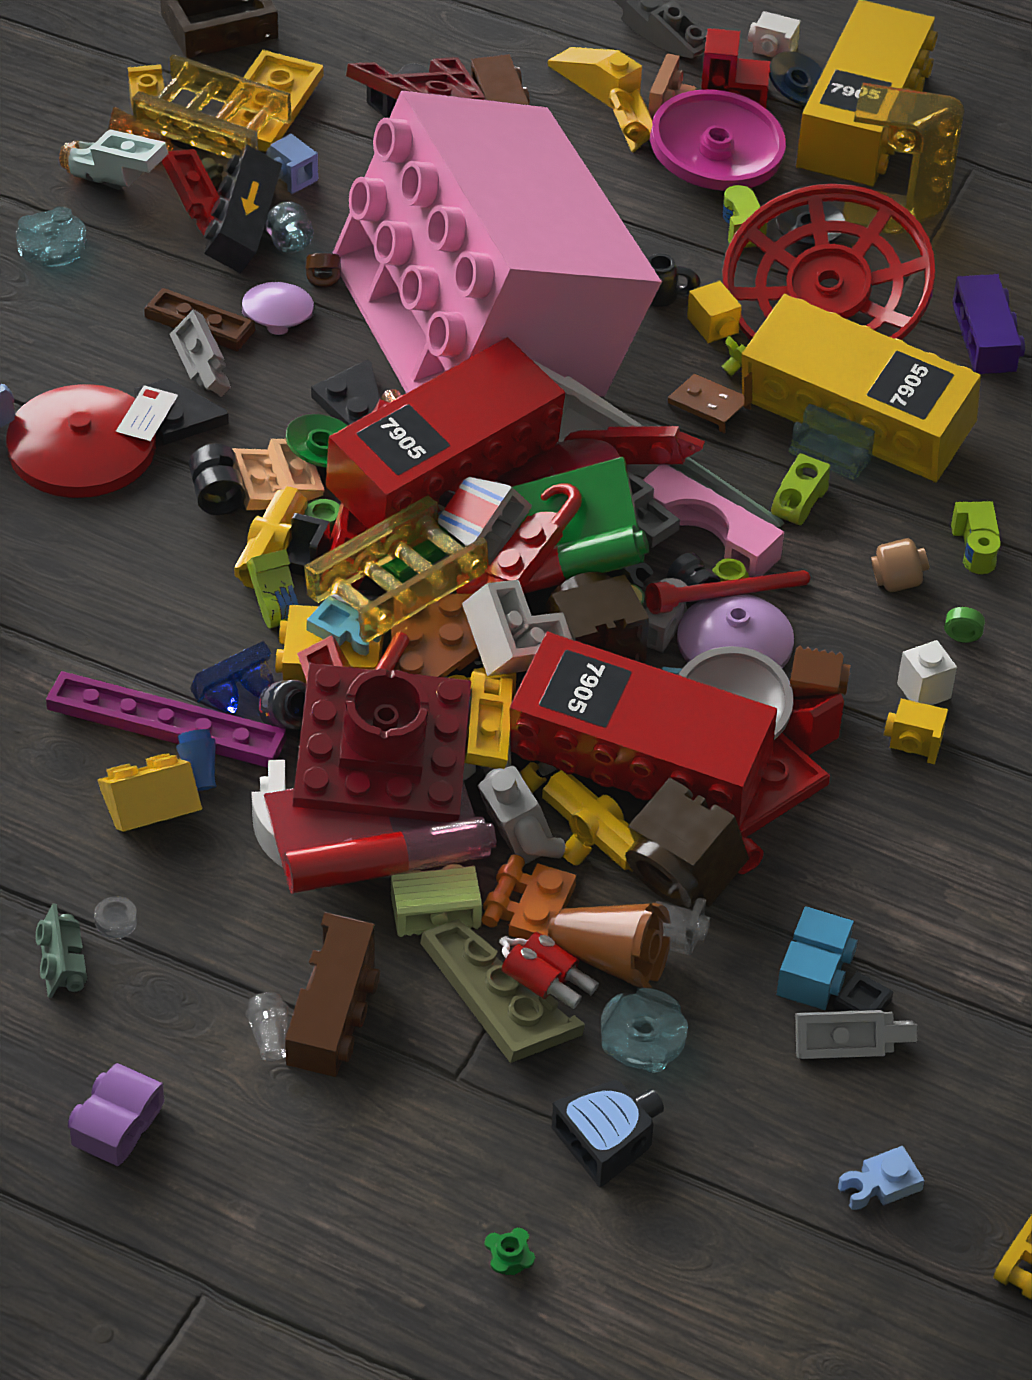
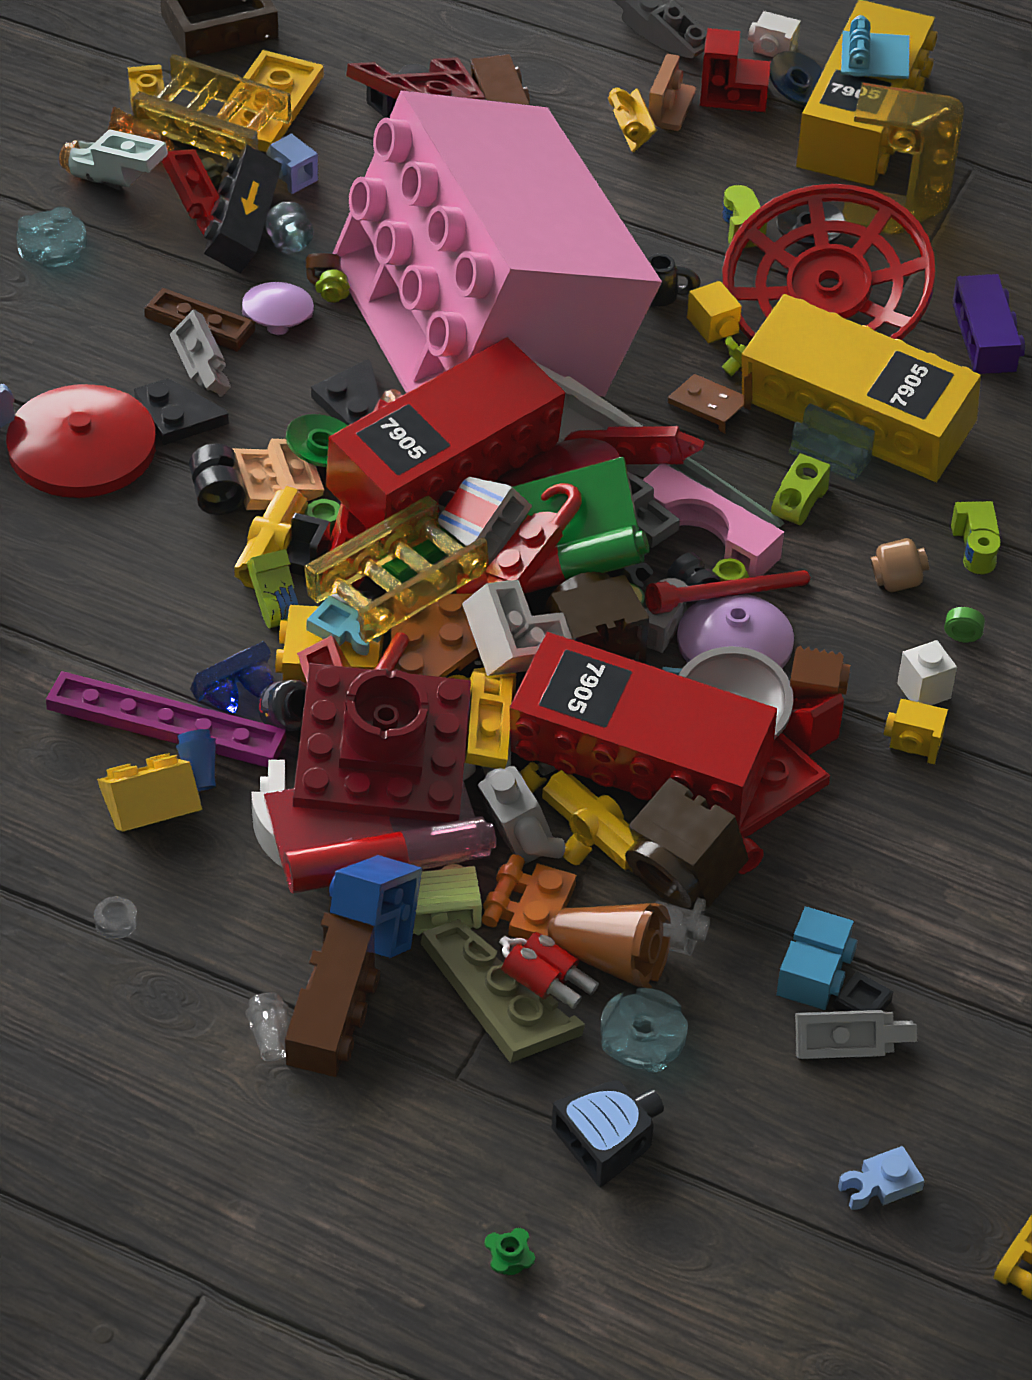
(57, 937): sand green hinge -> none
(116, 1113): medium lavender brick -> none
(147, 413): white sticker -> none
(333, 285): none -> lime plate
(381, 895): none -> blue brick
(598, 71): yellow slope -> none
(717, 139): dark pink dish -> none
(874, 52): none -> medium azure hinge

